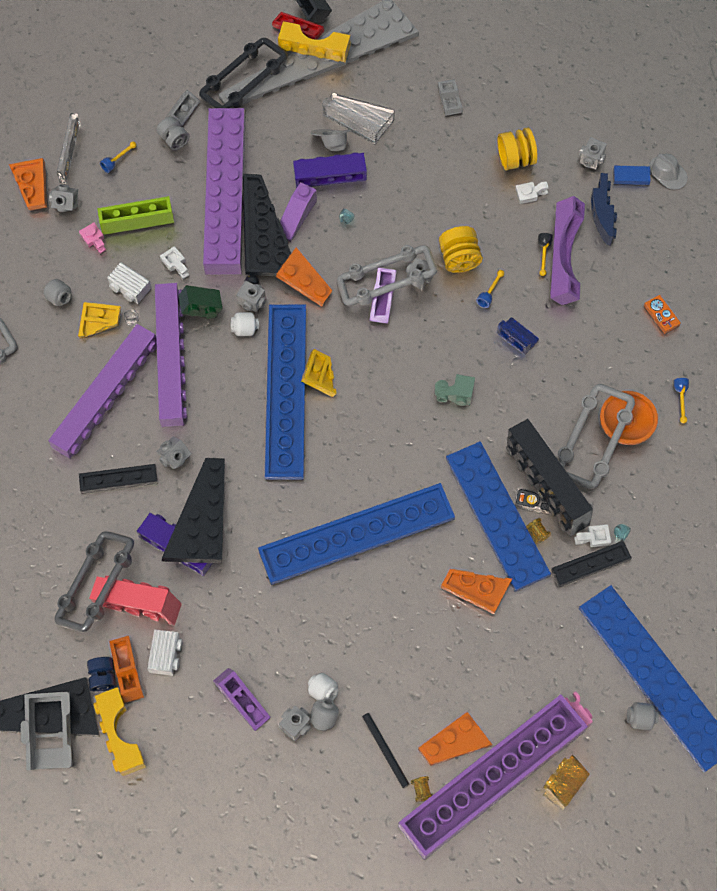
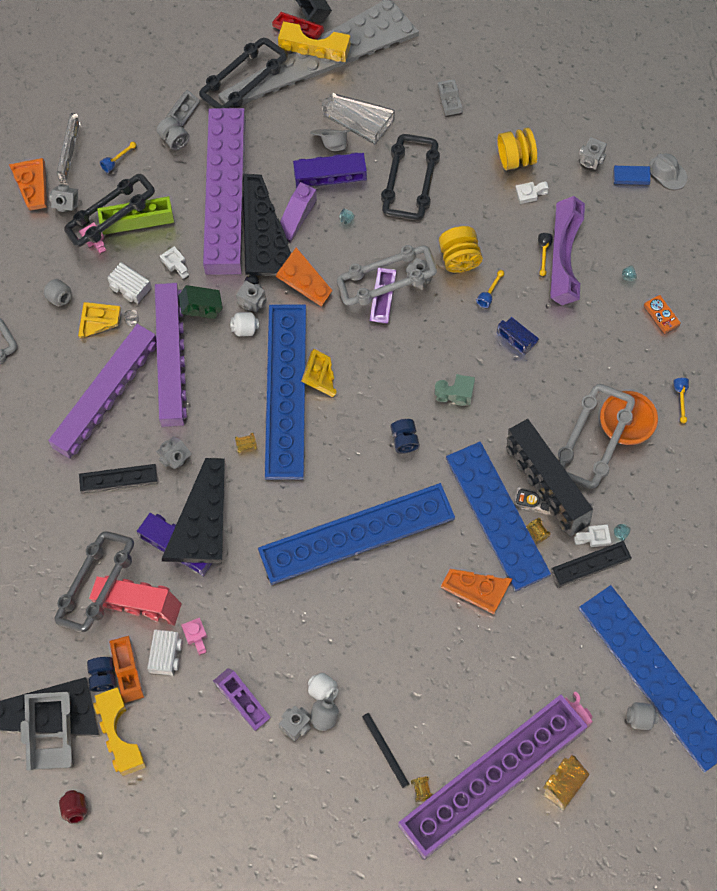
(73, 806): none -> dark red head
(124, 187): none -> black bar
(195, 633): none -> bright pink plate
(246, 442): none -> clear yellow bush
(405, 437): none -> dark blue wheel
(423, 201): none -> black bar
(455, 740): orange wing -> none
(602, 211): dark blue slope -> none
(629, 273): none -> clear light blue hinge

